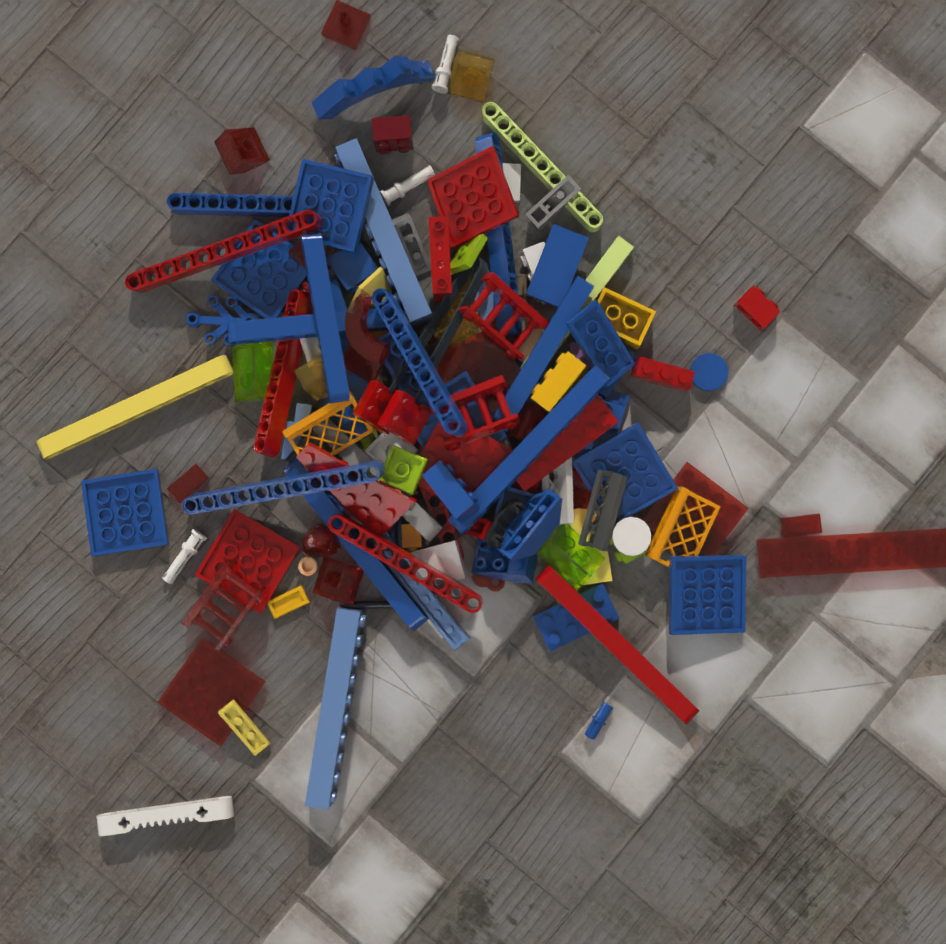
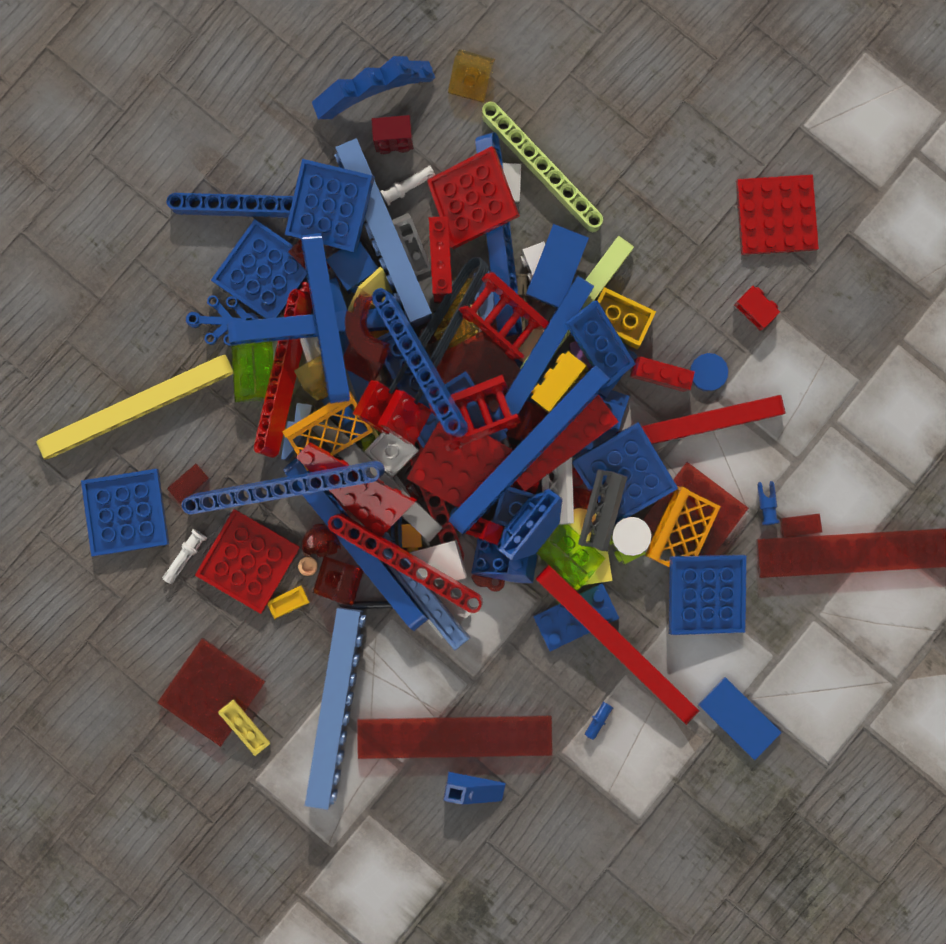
(113, 822): white gear -> none
(205, 602): clear red fence -> none
(232, 252): red beam -> none
(241, 150): clear red slope -> none
(346, 25): clear red tile -> none
(403, 469): lime plate -> none
(443, 72): white pin -> none
(451, 491): blue brick -> none
(454, 737): none -> clear red plate
(467, 254): lime plate -> none
(472, 790): none -> blue slope
(495, 533): black piece -> none
(553, 202): light grey slope -> none
(714, 419): none -> red beam
(739, 718): none -> blue tile
(768, 505): none -> blue piece
(777, 214): none -> red plate

